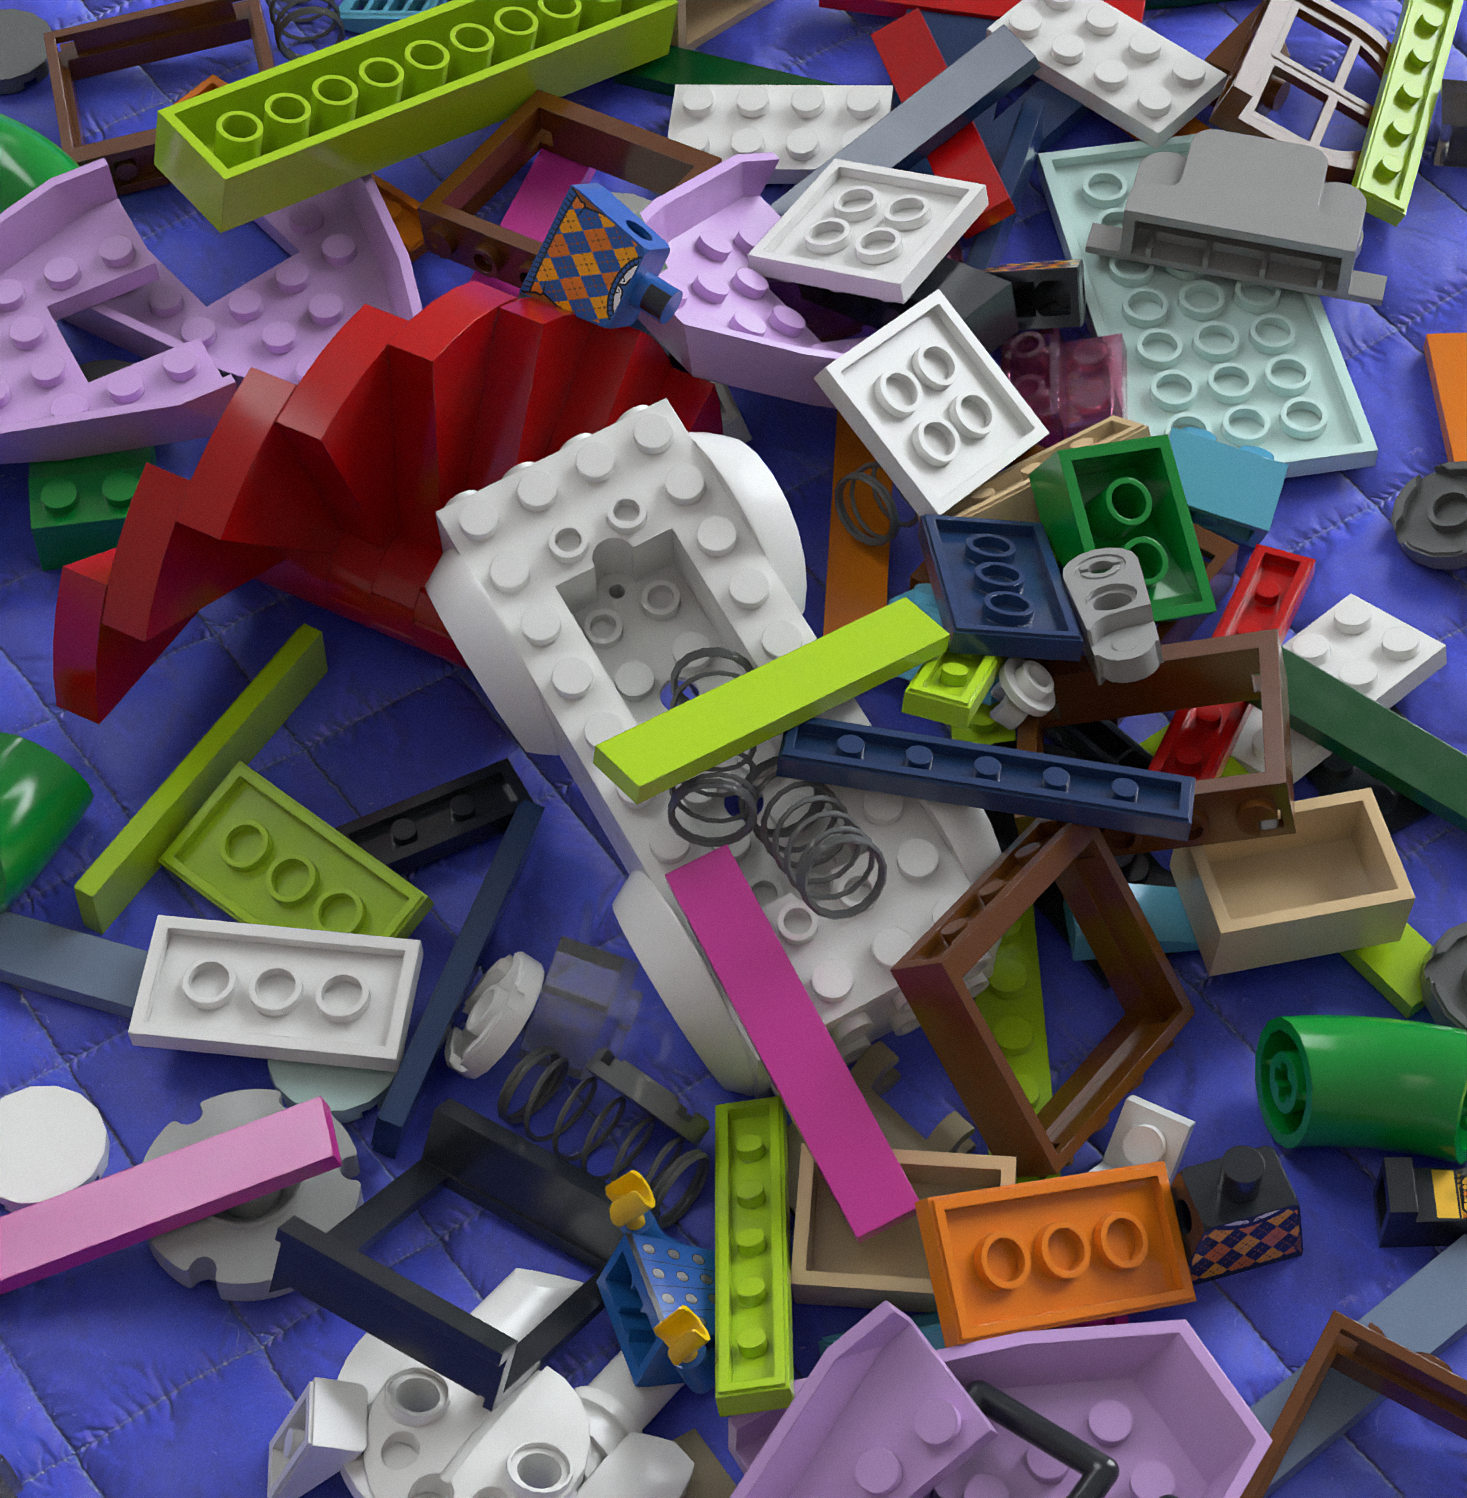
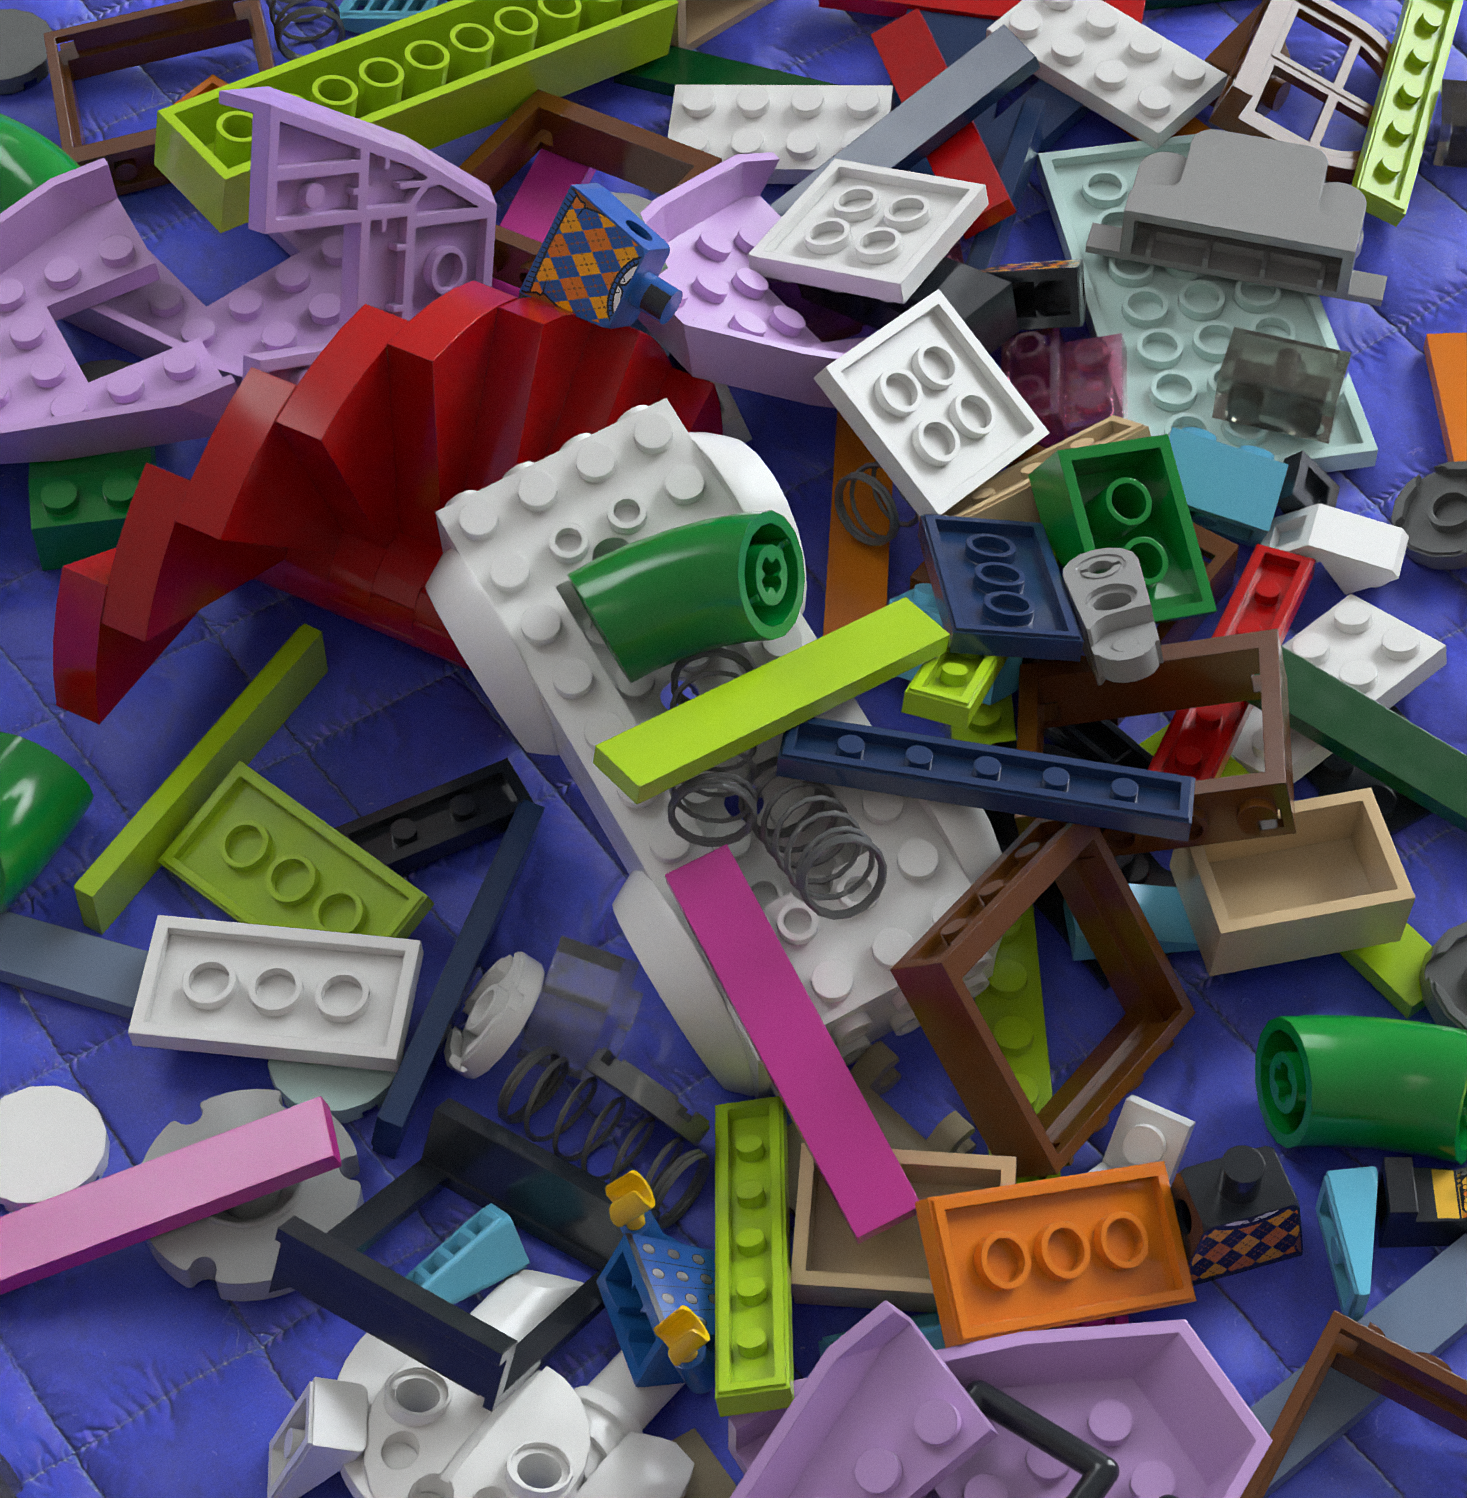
(406, 212): none -> lavender piece
(473, 1257): none -> medium azure slope
(694, 589): none -> green brick
(1023, 690): white plate -> none
(1281, 385): none -> clear smoke brick
(1306, 485): none -> black plate
(1347, 1226): none -> medium azure slope
(1349, 546): none -> white slope

